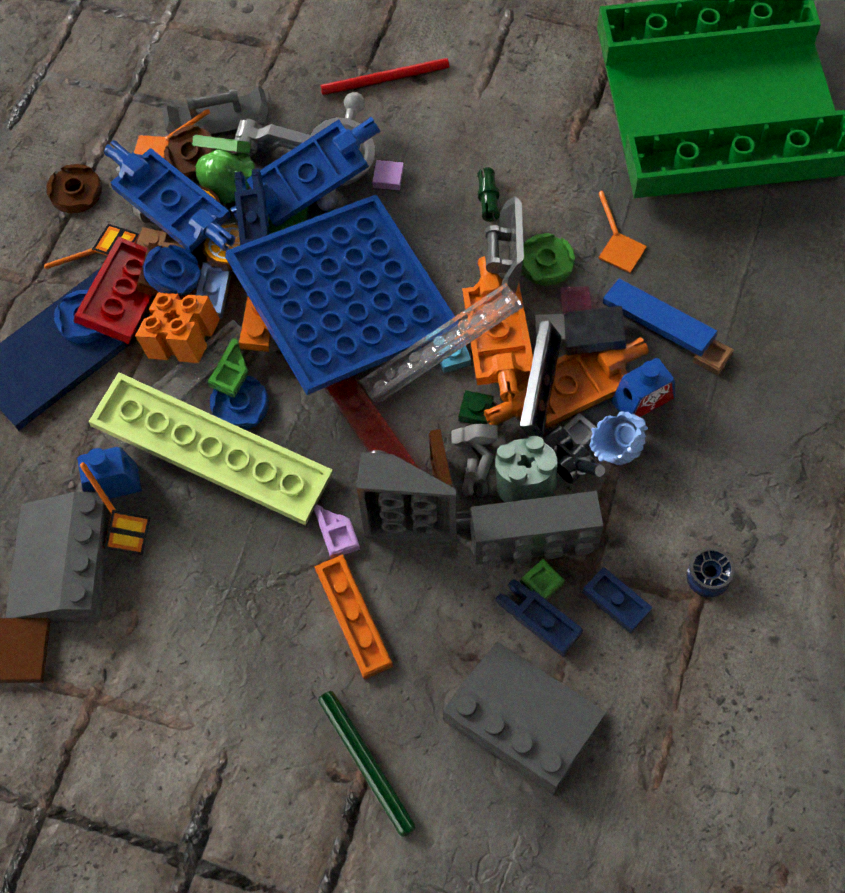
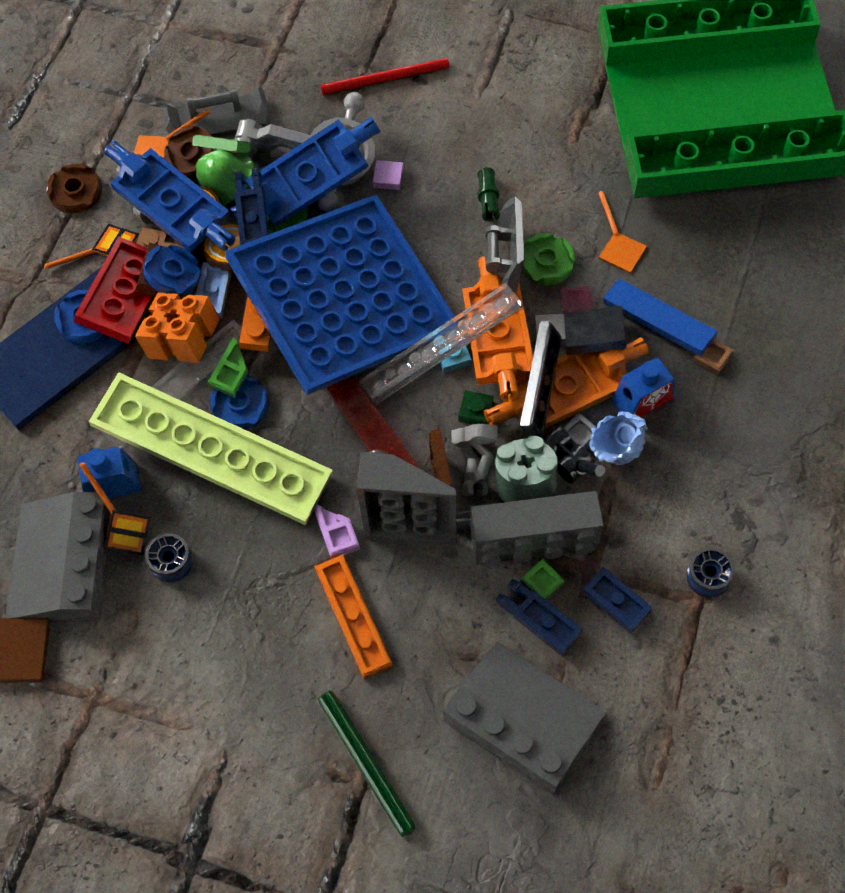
(157, 554): none -> dark blue wheel

